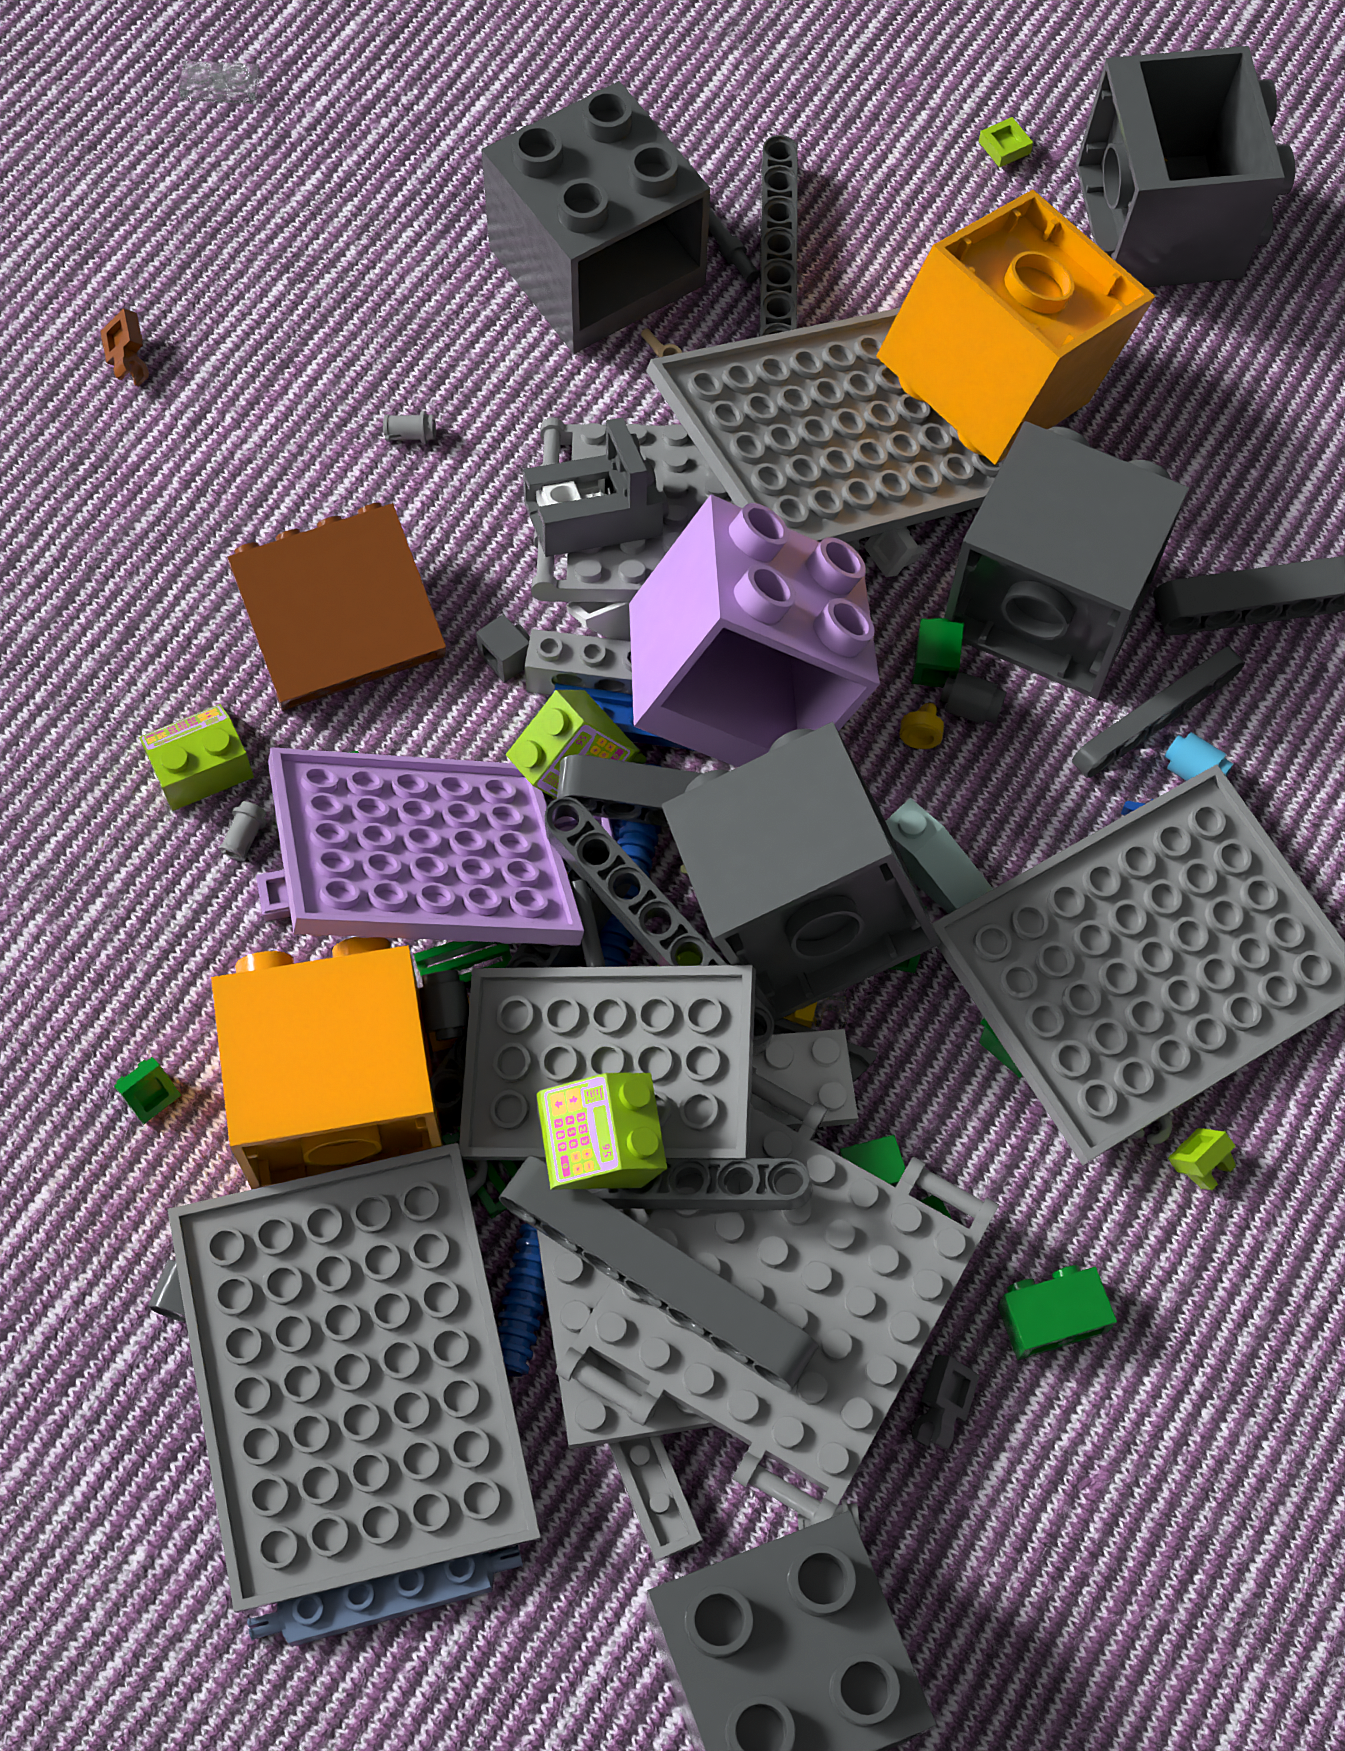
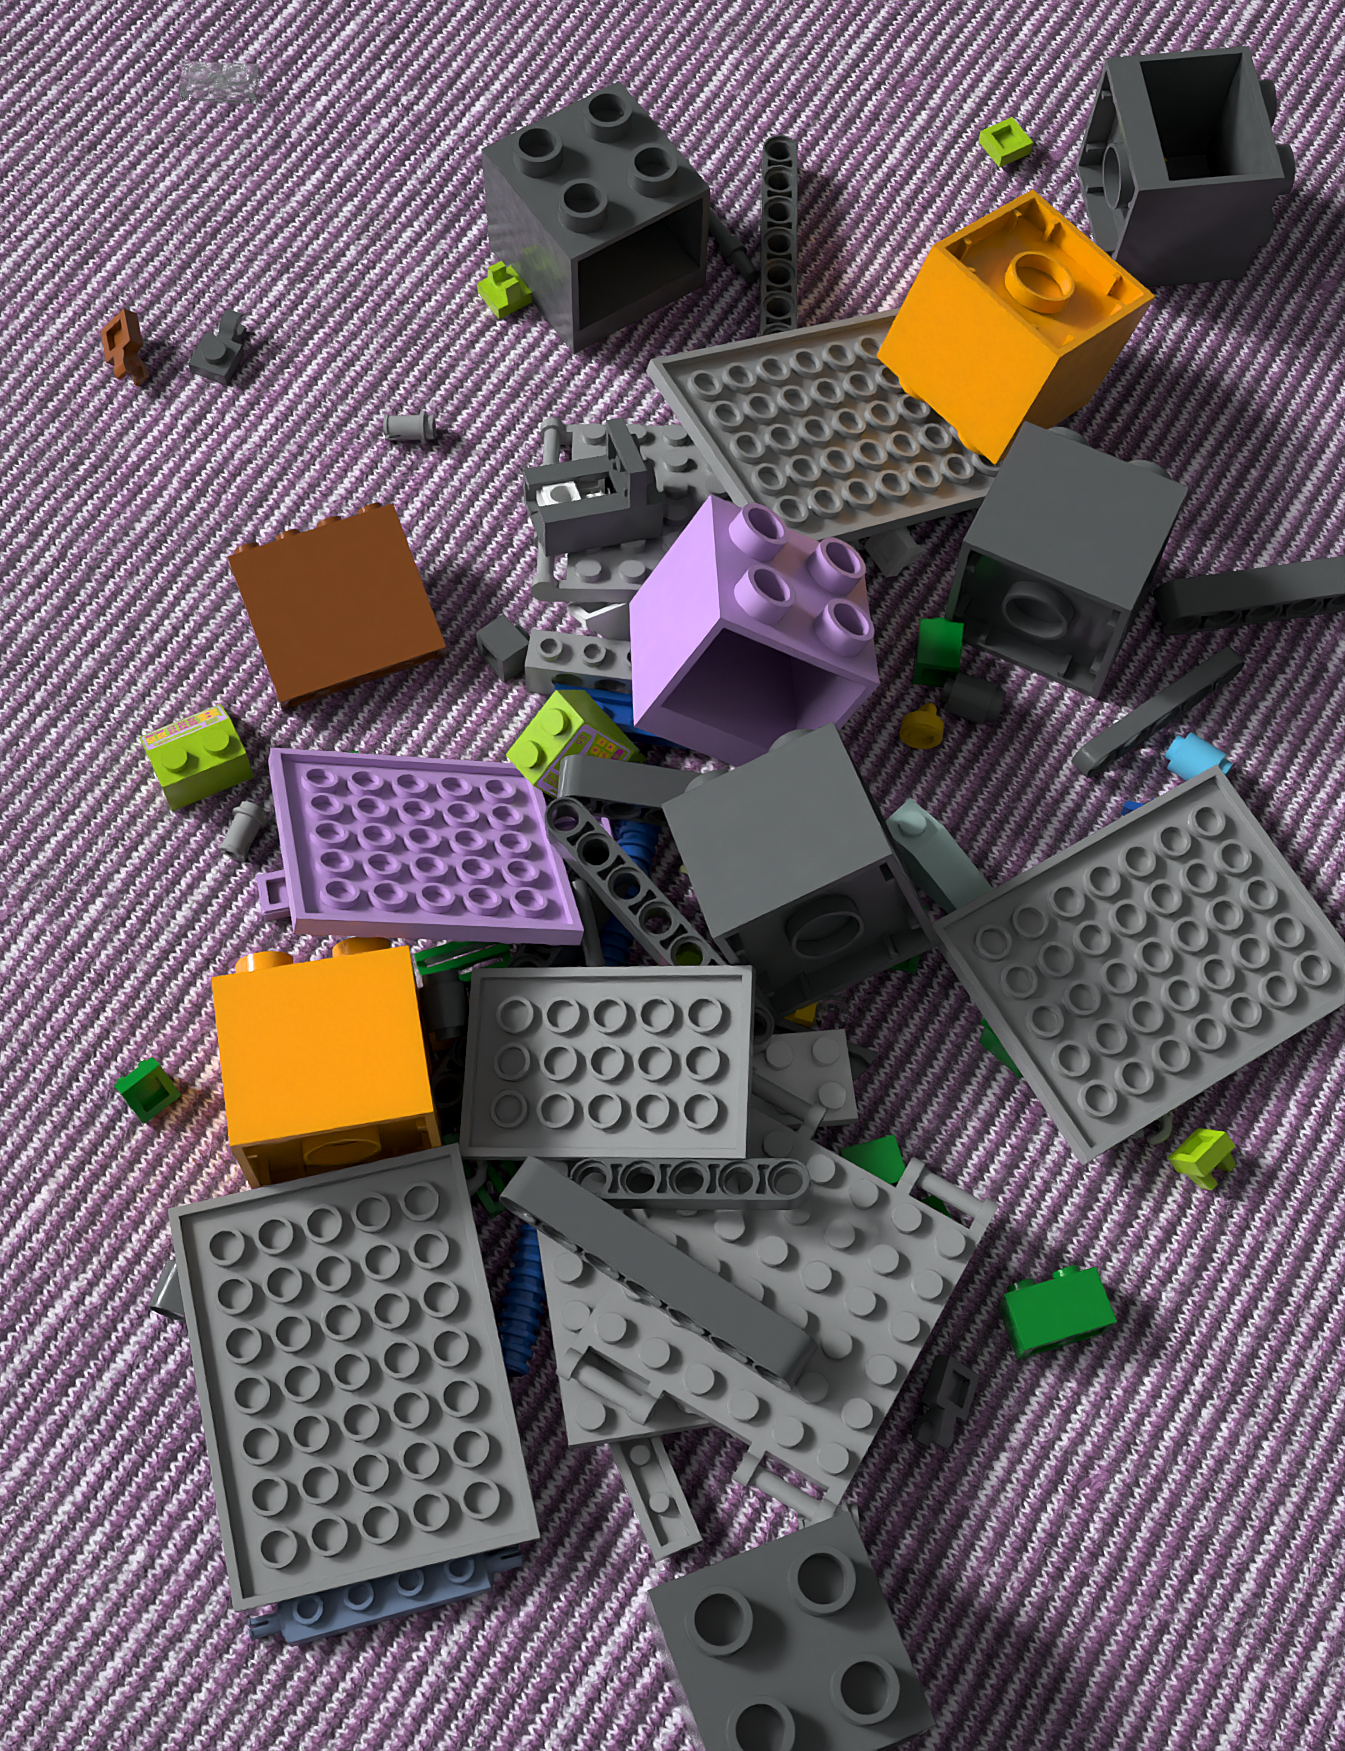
(221, 354): none -> dark grey plate
(504, 290): none -> lime tile
(602, 1132): lime slope -> none
(659, 349): tan hand -> none

